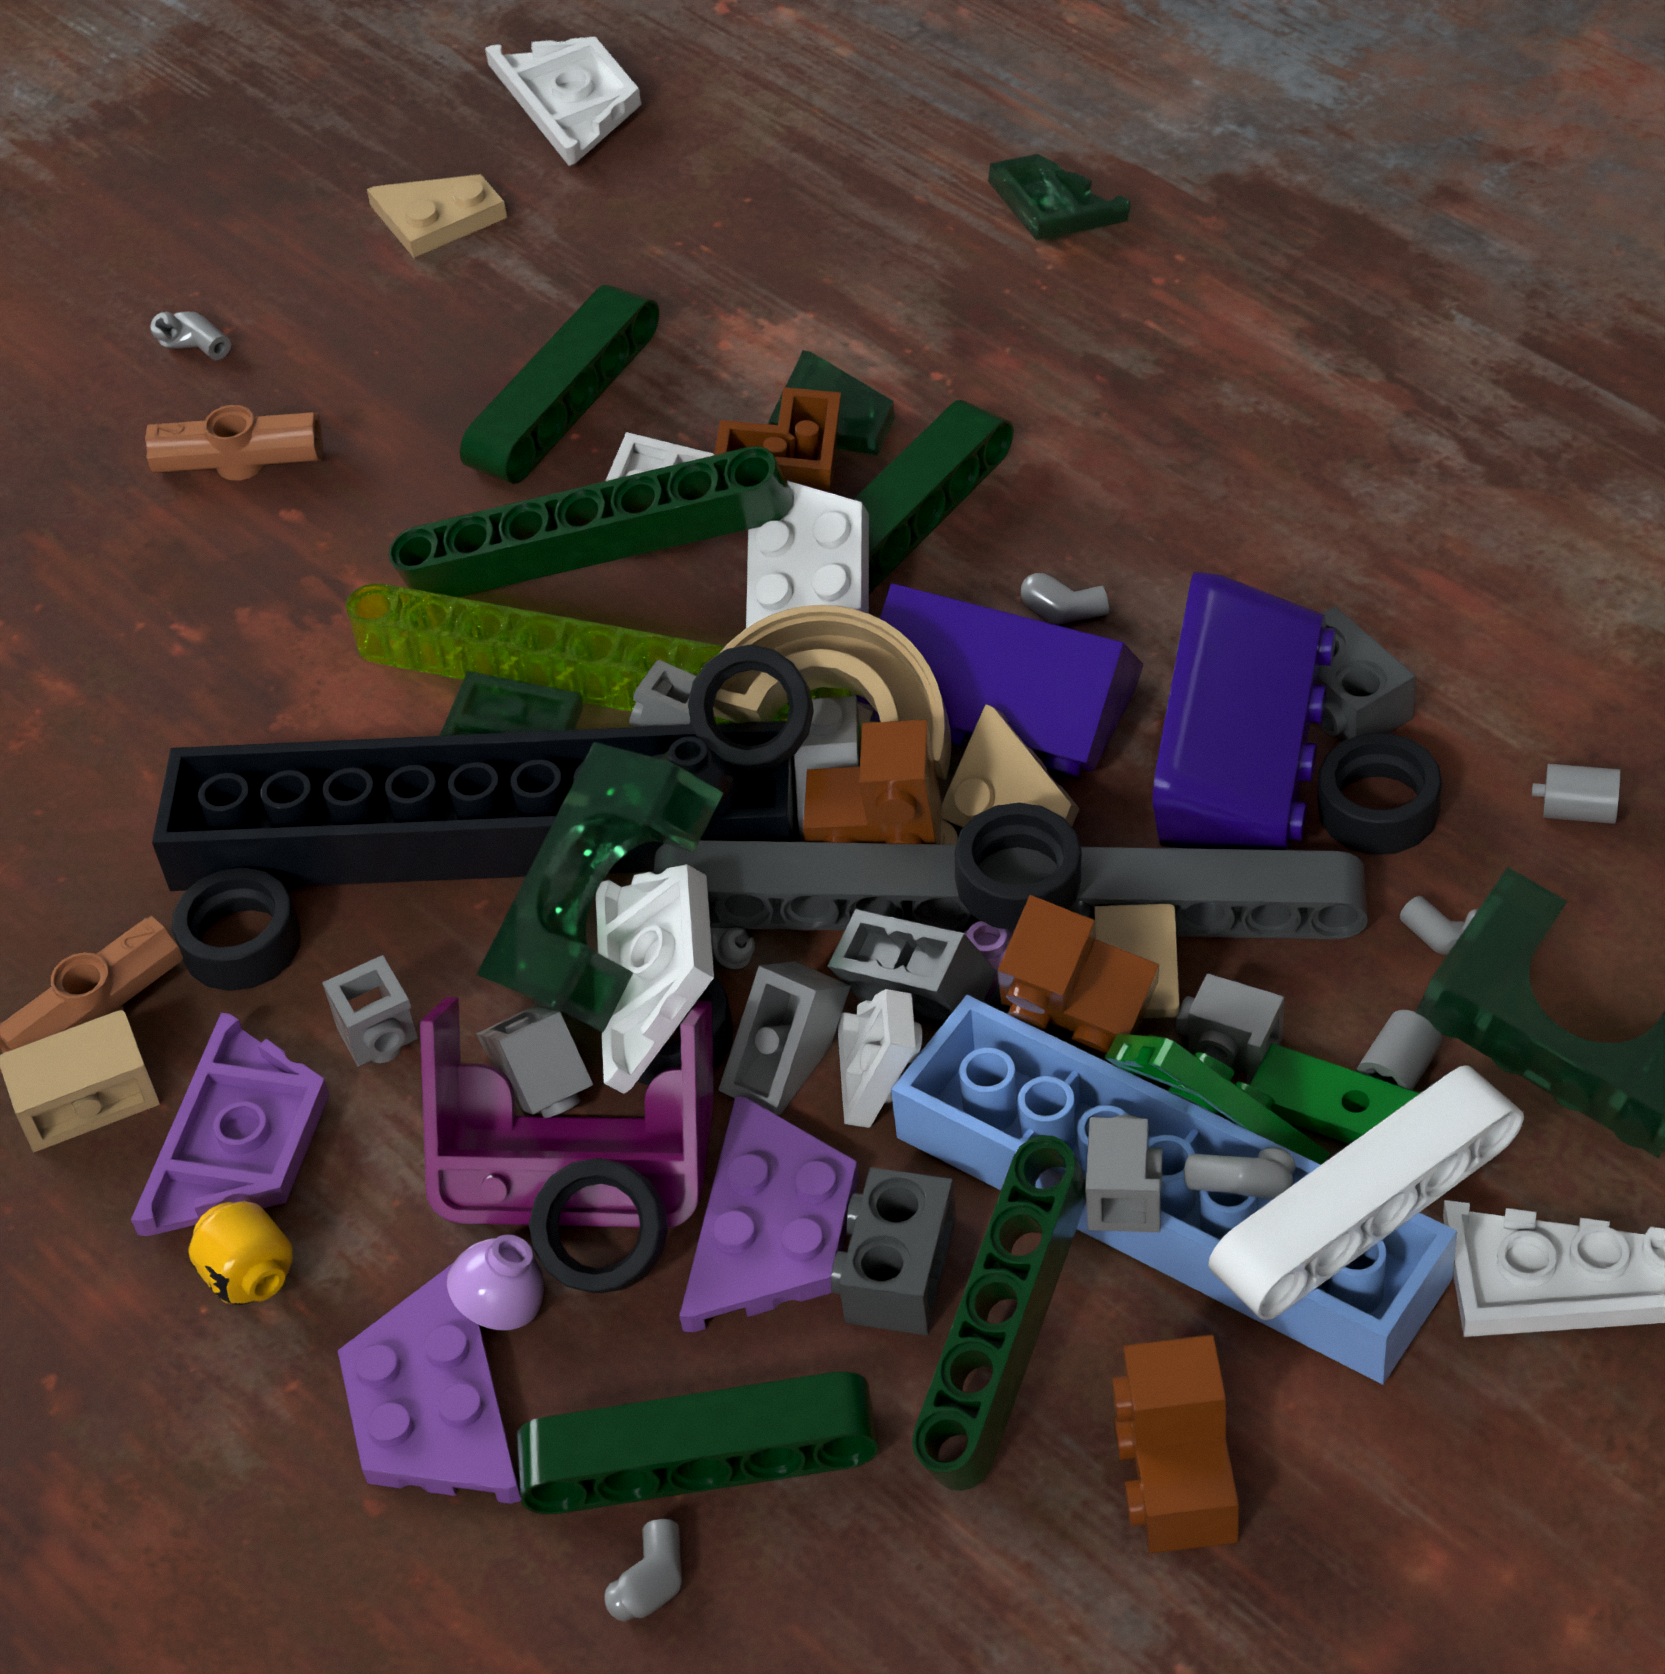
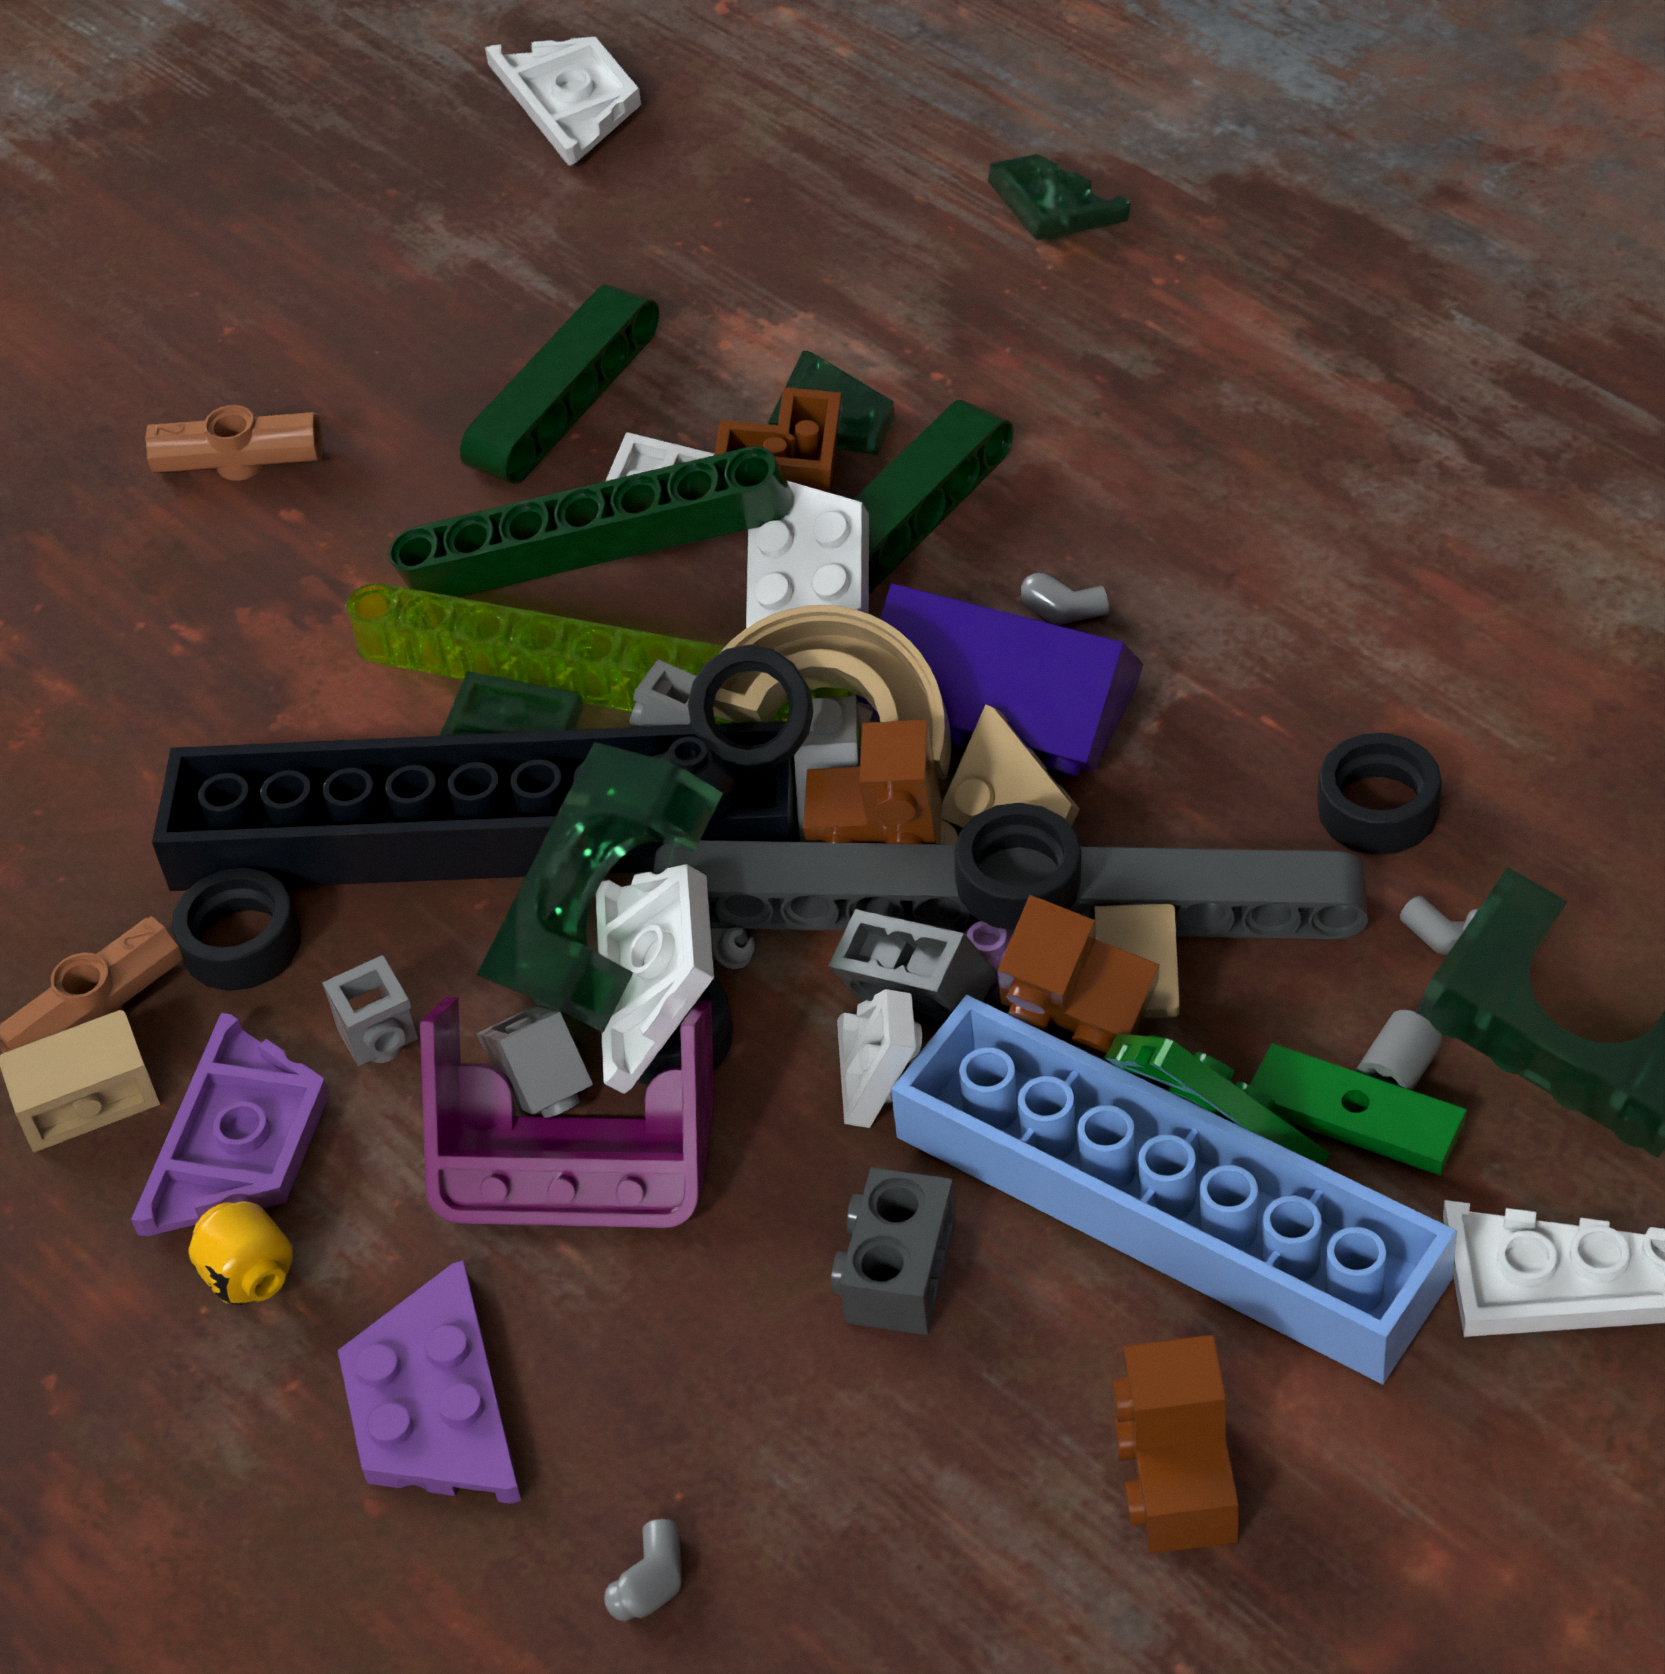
(190, 331): light grey arm -> none
(437, 210): tan wing -> none
(497, 1283): lavender brick -> none
(546, 1217): black tyre -> none
(696, 1442): dark green beam -> none
(769, 1219): medium lavender wing -> none
(783, 1033): light grey slope -> none
(1009, 1344): dark green beam -> none
(1122, 1176): light grey brick -> none
(1232, 1023): light grey brick -> none
(1240, 719): dark purple windscreen -> none
(1256, 1177): light grey arm -> none
(1364, 684): dark grey brick -> none
(1365, 1192): white beam -> none
(1580, 793): light grey piece -> none

